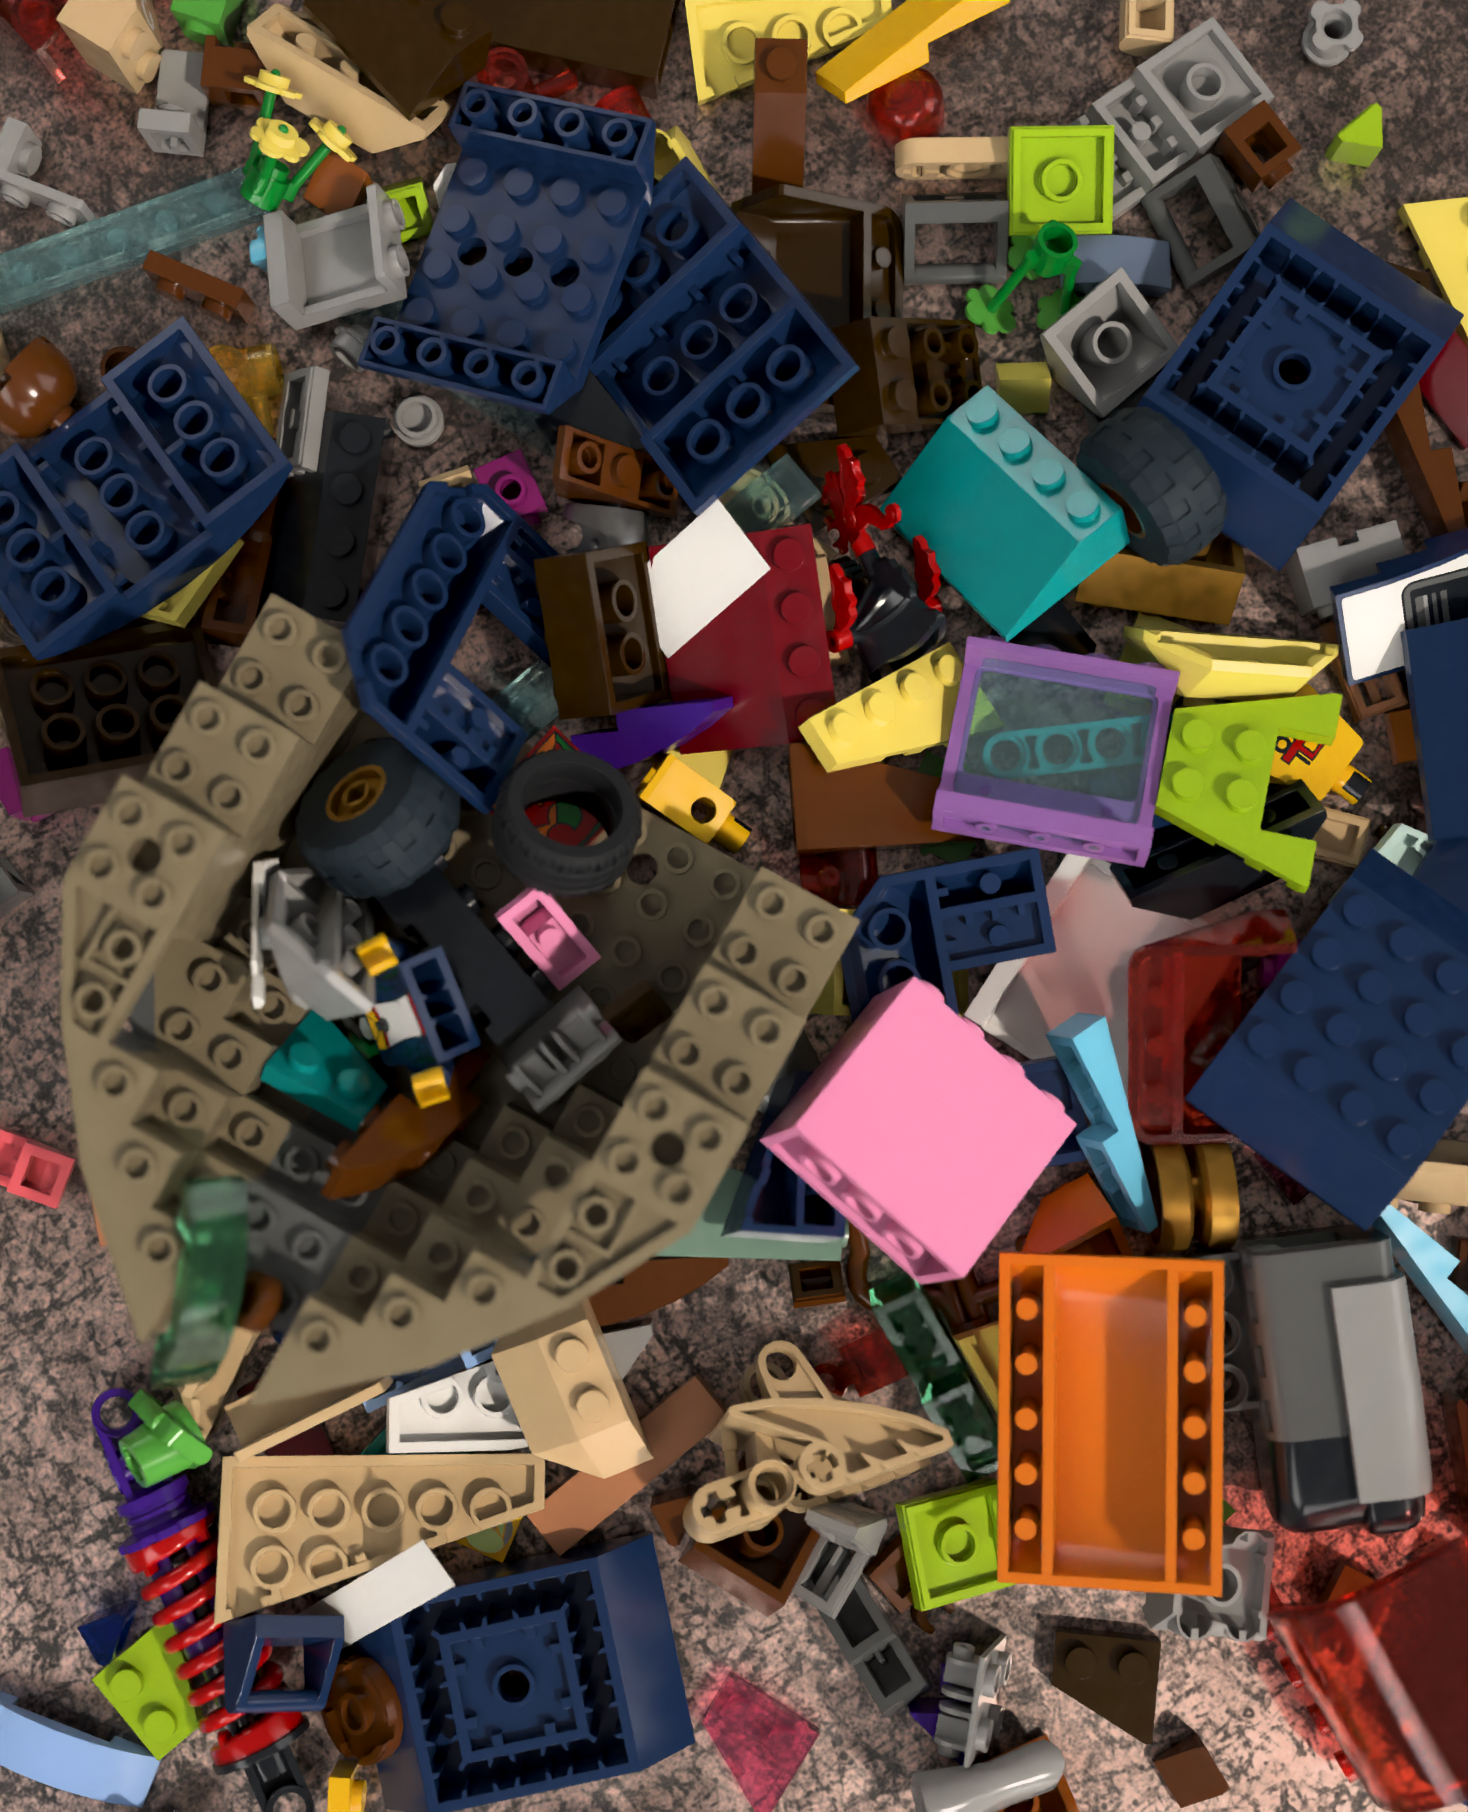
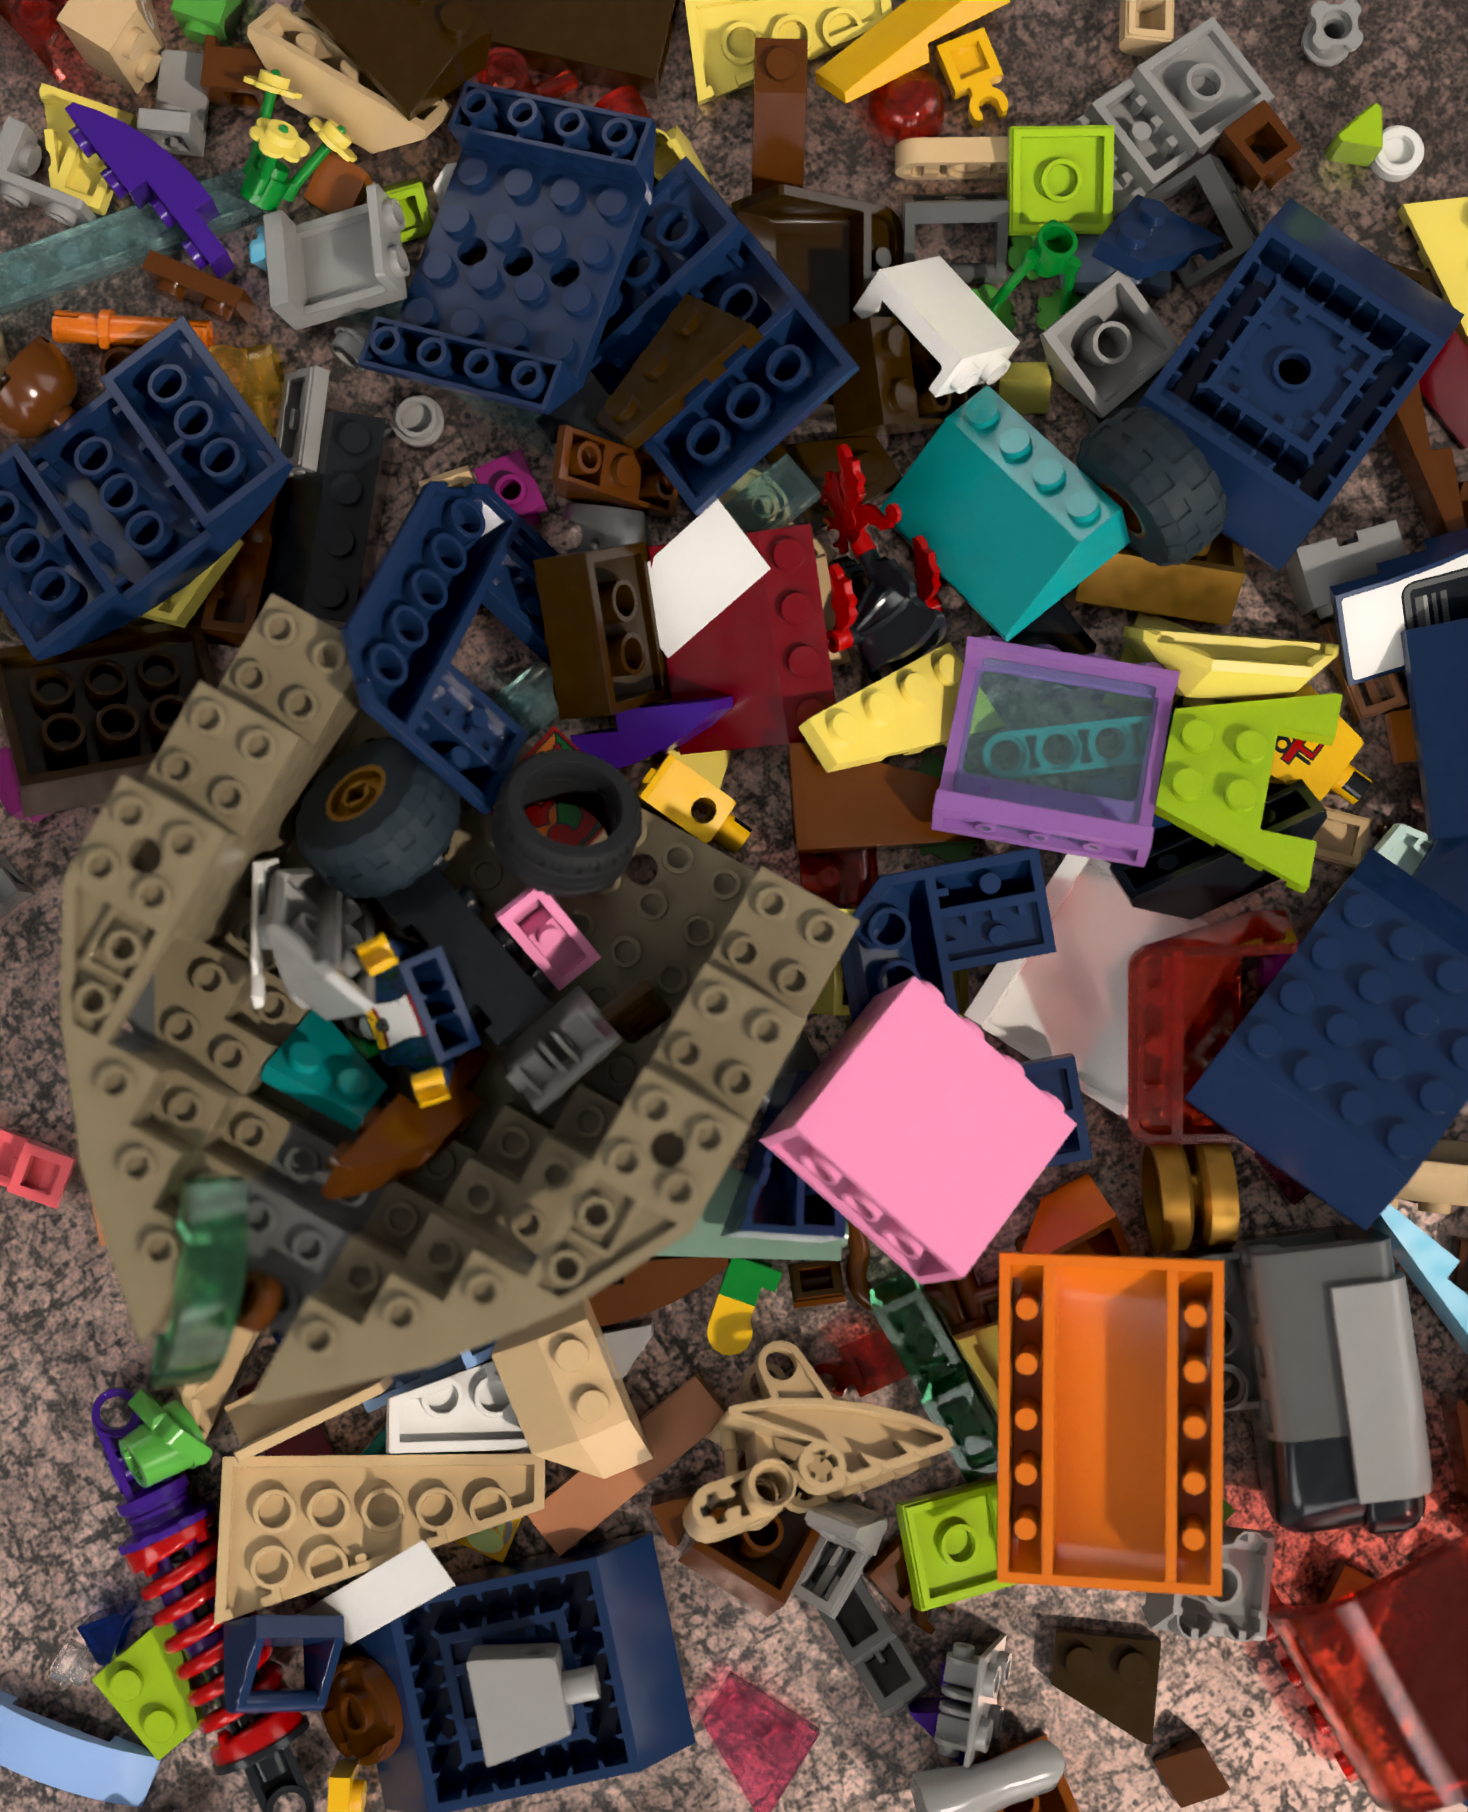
(70, 168): none -> light yellow wing
(71, 1664): none -> clear plate
(117, 330): none -> orange pin
(153, 177): none -> dark purple slope
(525, 1696): none -> light grey torso
(676, 360): none -> dark brown wing
(730, 1319): none -> leg
(945, 319): none -> white panel
(971, 70): none -> yellow plate
(1110, 1142): medium azure slope -> none
(1153, 240): none -> dark blue wing
(1400, 154): none -> white tile

